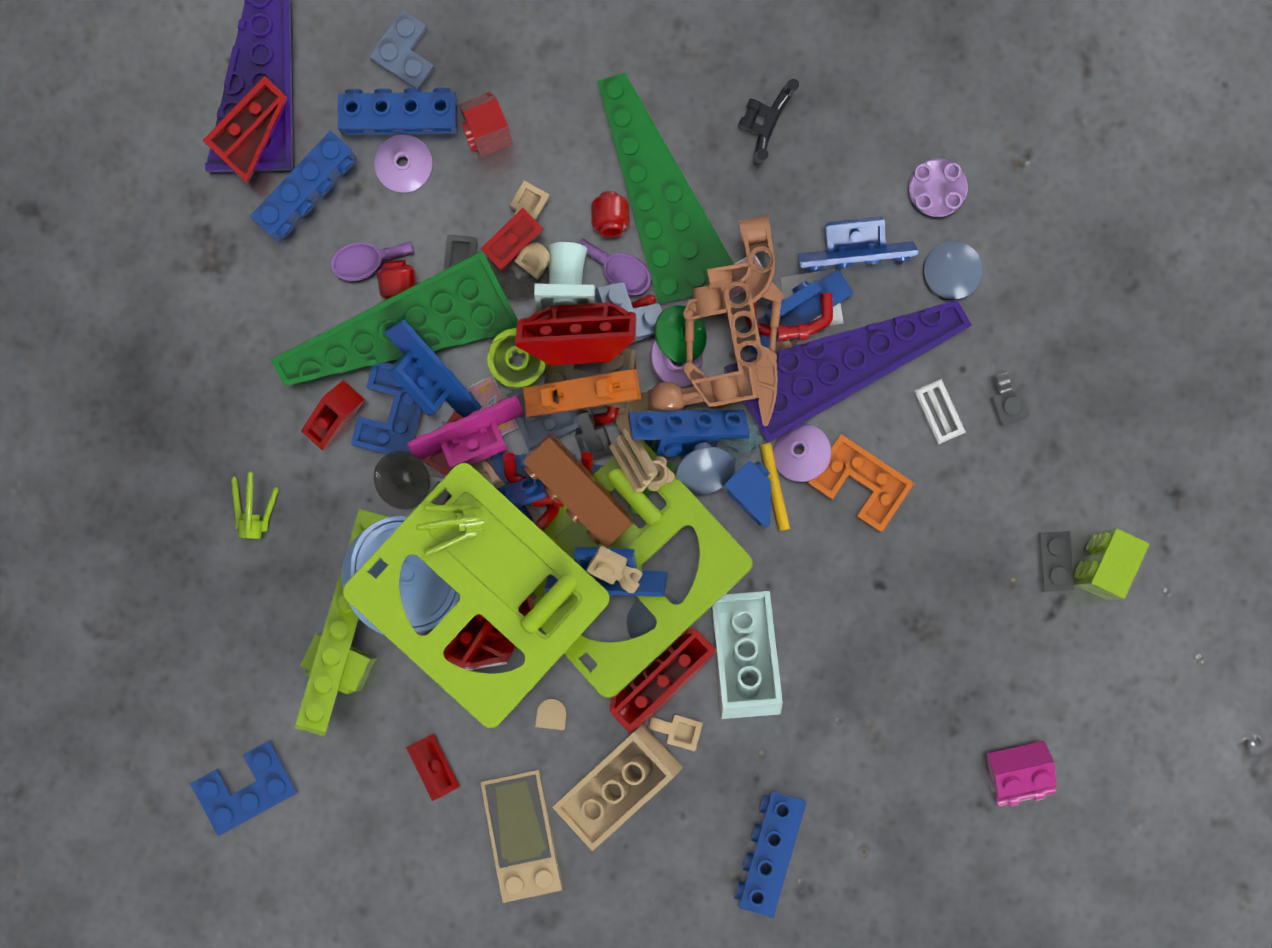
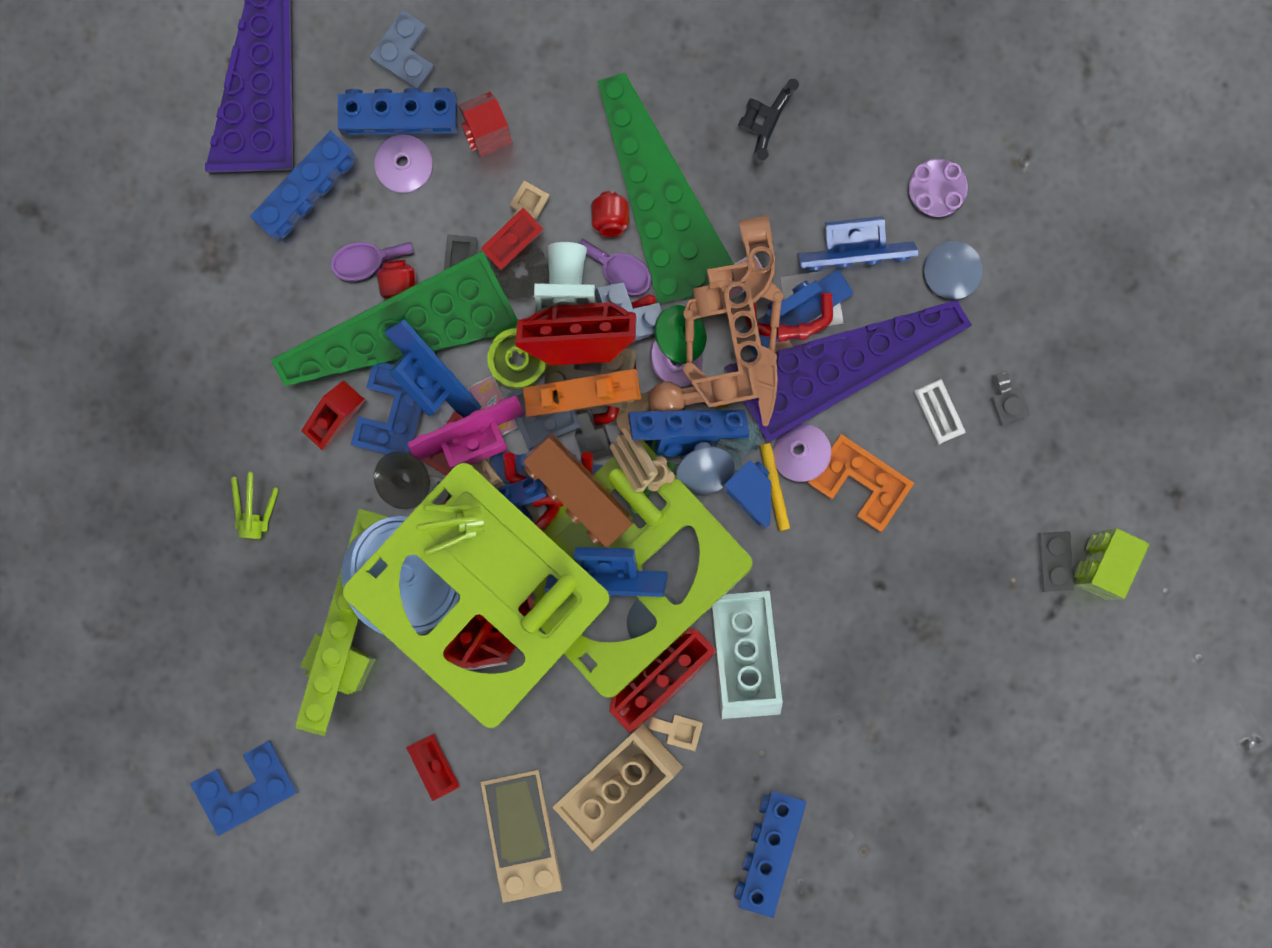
(247, 129): red wedge -> none
(534, 259): tan tile -> none
(551, 715): tan tile -> none
(612, 567): tan plate -> none
(1022, 773): dark pink brick -> none

